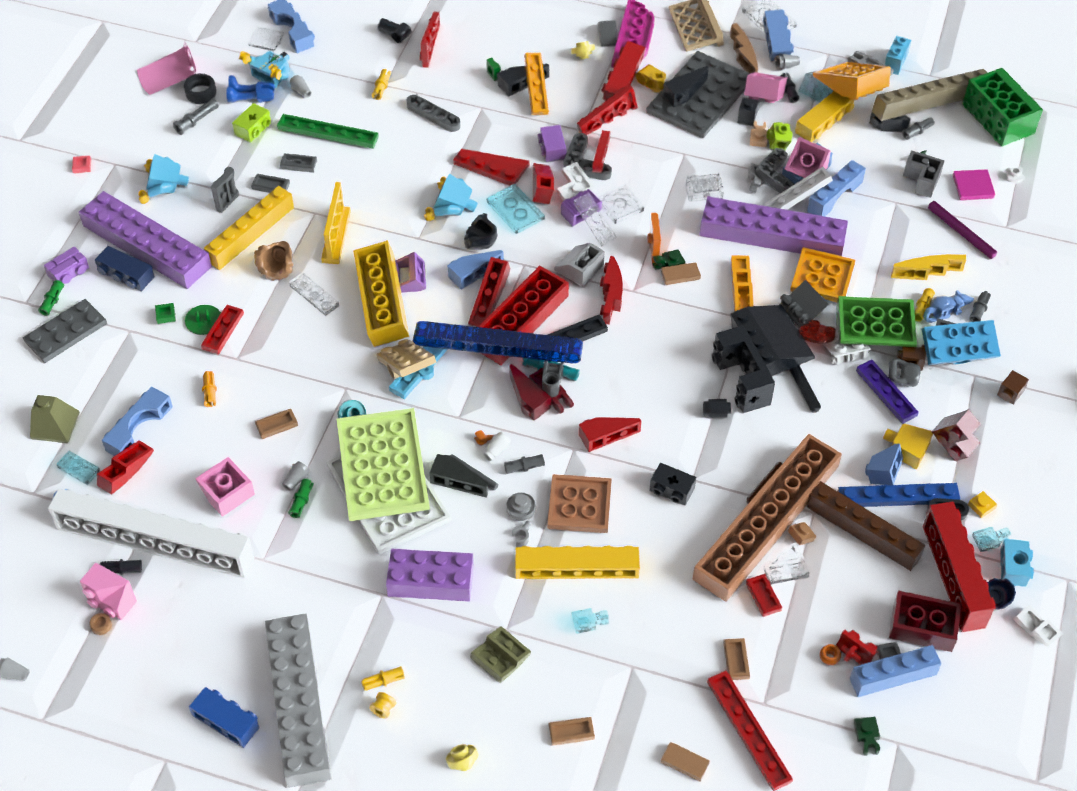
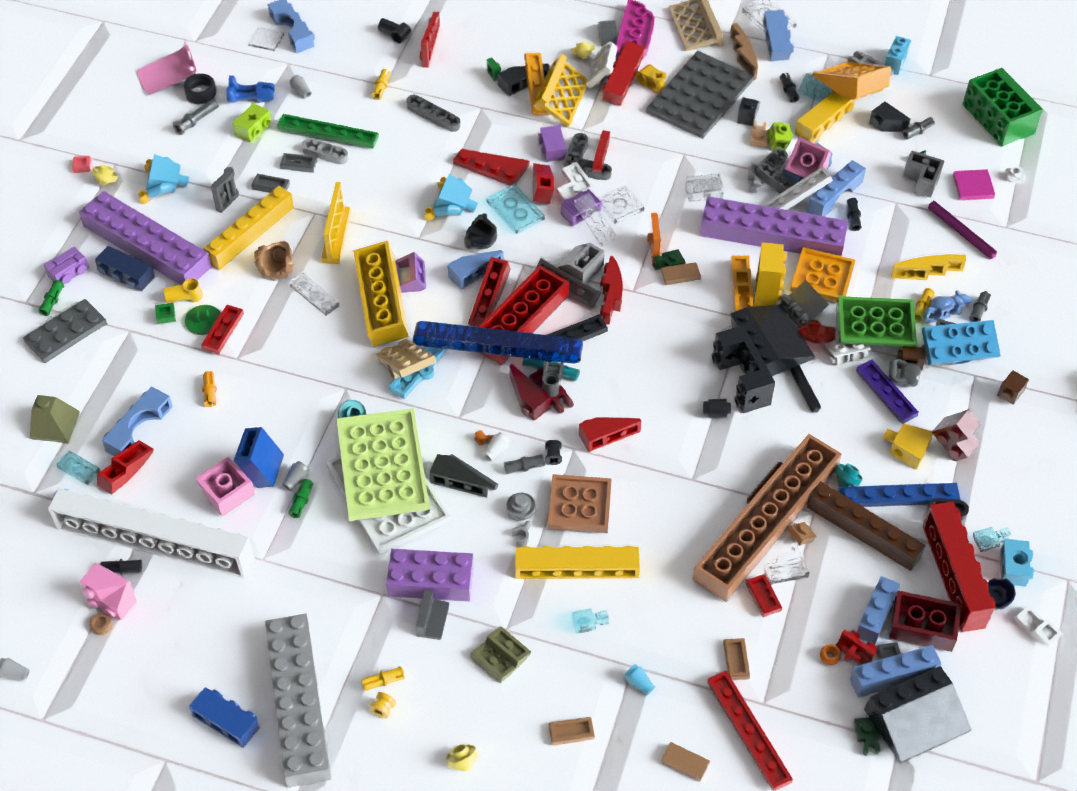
(104, 174): none -> light yellow plate
(189, 290): none -> yellow piece
(259, 457): none -> blue brick
(268, 67): medium azure torso -> none
(276, 423): medium nougat tile -> none
(335, 155): none -> light grey beam
(431, 617): none -> dark grey panel
(552, 84): none -> yellow fence
(553, 452): none -> black bush
(577, 288): none -> dark grey plate
(602, 64): none -> white plate
(606, 112): red wing -> none
(638, 678): none -> medium azure cone
(672, 484): black brick -> none
(684, 87): black slope -> none
(765, 86): bright pink slope -> none
(770, 274): none -> yellow piece
(786, 61): light grey cone -> none
(848, 475): none -> teal plate
(854, 214): none -> black pin
(877, 610): none -> medium blue brick
(885, 466): medium blue slope -> none
(918, 714): none -> slope
(923, 95): dark tan brick -> none
(982, 504): yellow plate -> none

